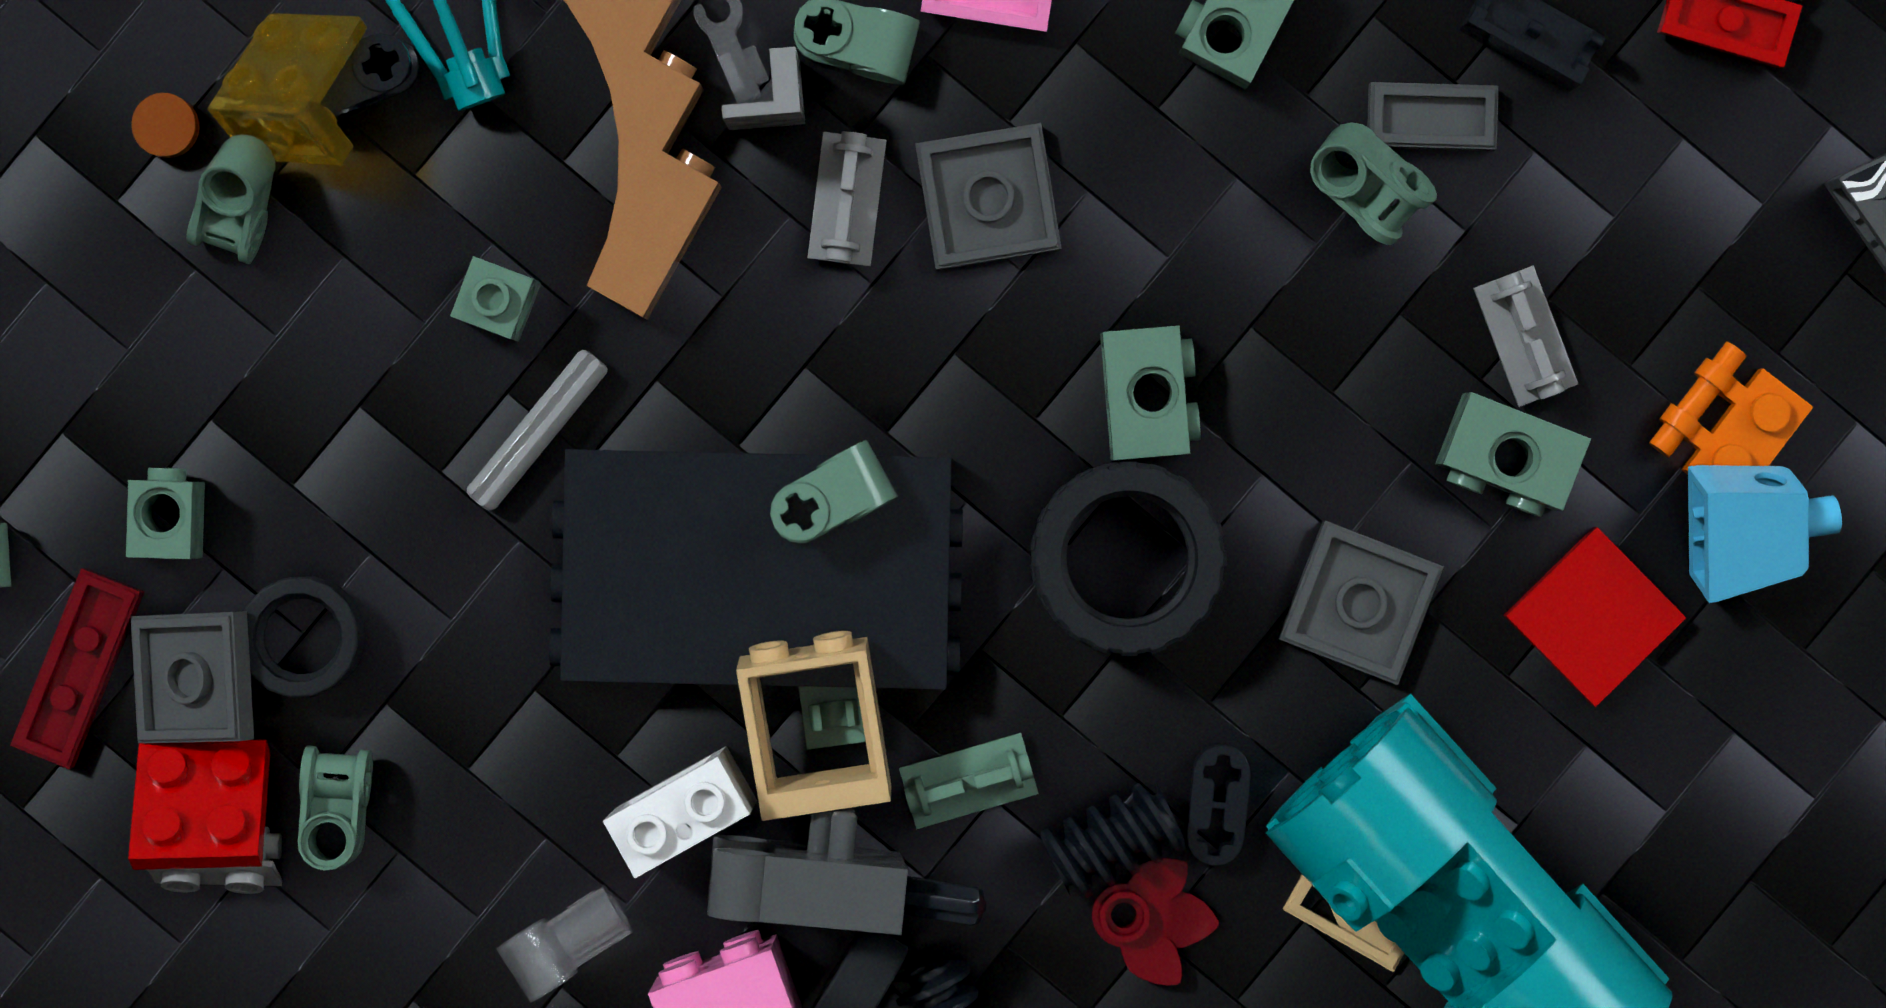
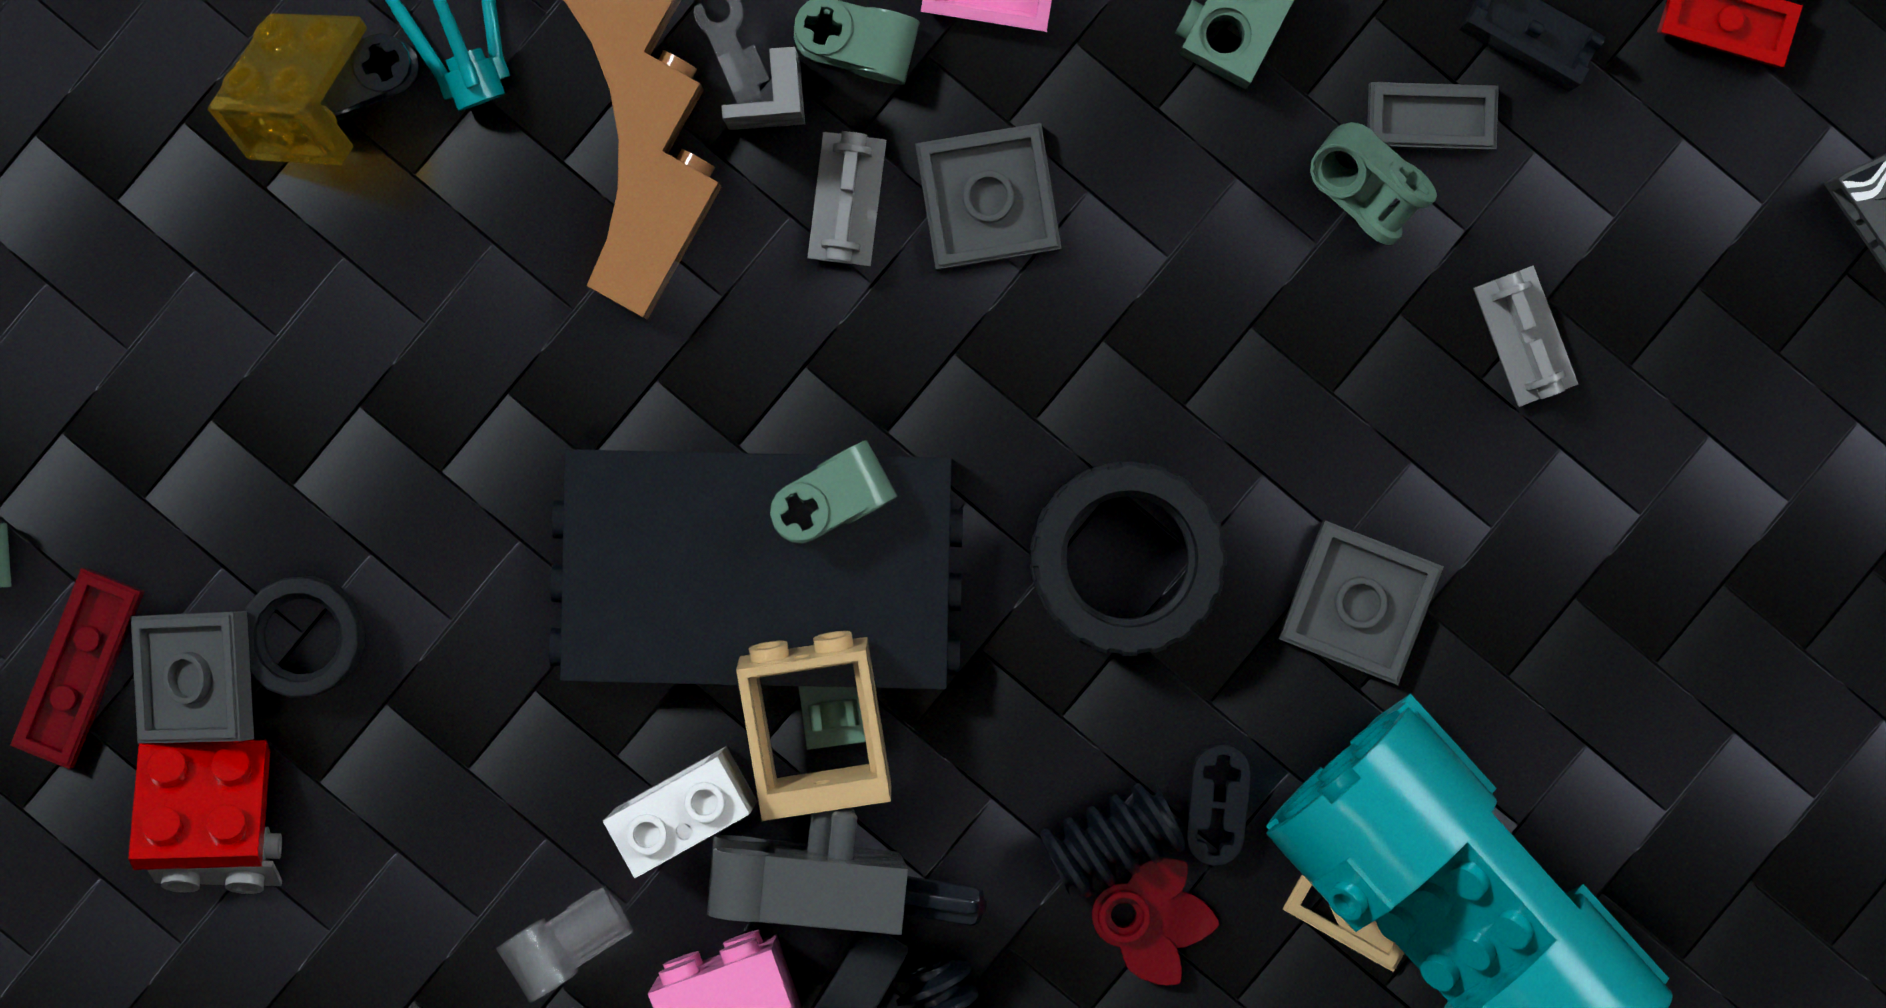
(144, 537): sand green brick -> none
(165, 125): dark orange tile -> none
(234, 198): sand green piece -> none
(333, 801): sand green piece -> none
(495, 299): sand green brick -> none
(537, 430): light grey axle -> none
(968, 780): sand green hinge -> none
(1127, 358): sand green brick -> none
(1550, 451): sand green brick -> none
(1594, 616): red tile -> none
(1751, 428): orange plate -> none
(1751, 527): medium azure torso -> none

